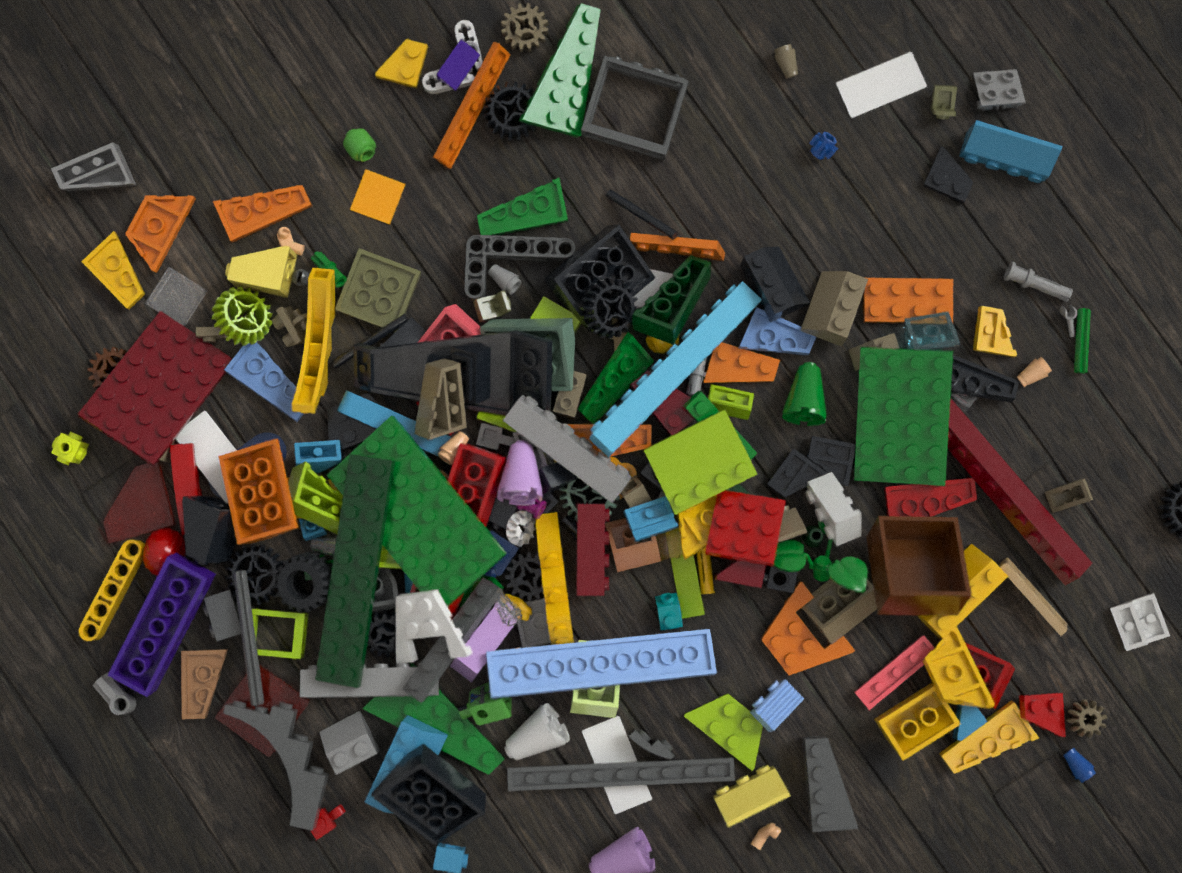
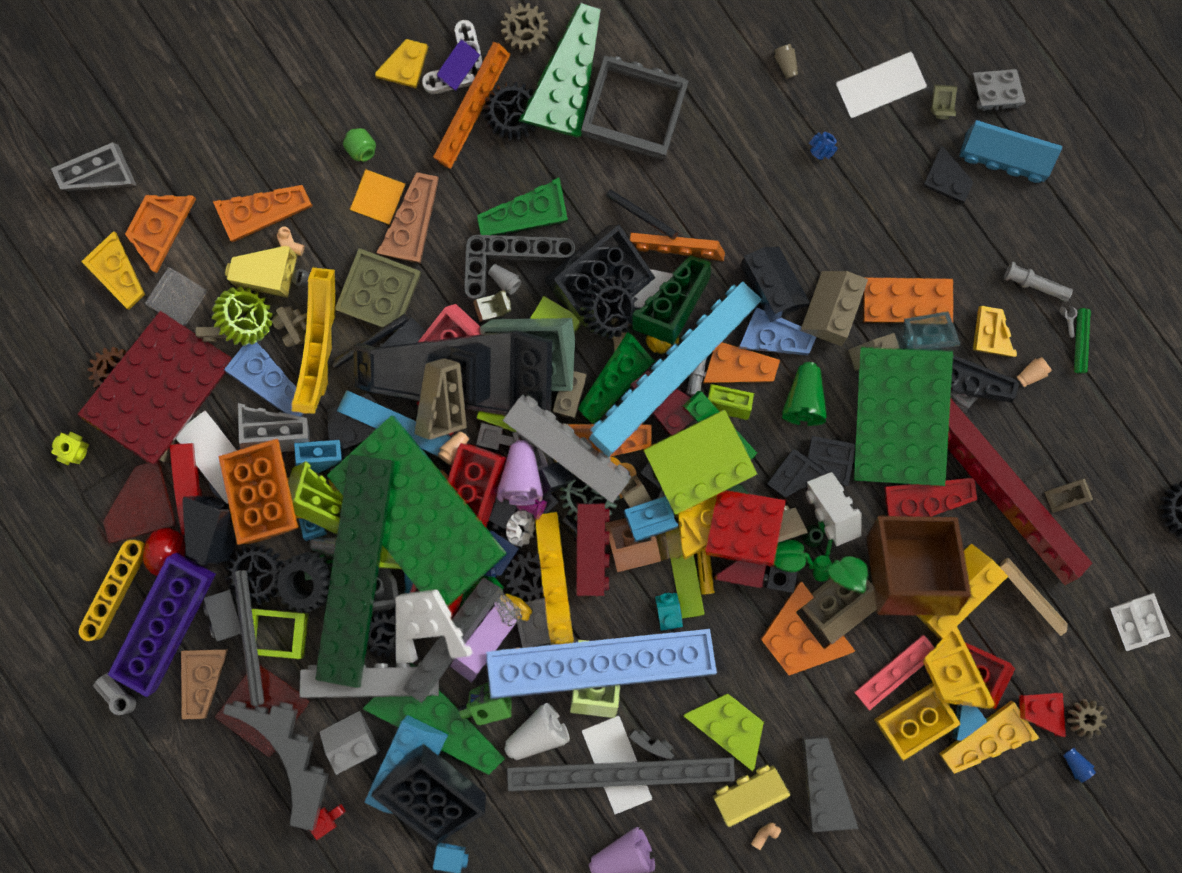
(262, 426): none -> light grey wedge
(323, 262): green axle -> none
(409, 229): none -> nougat wing
(776, 704): light blue brick -> none

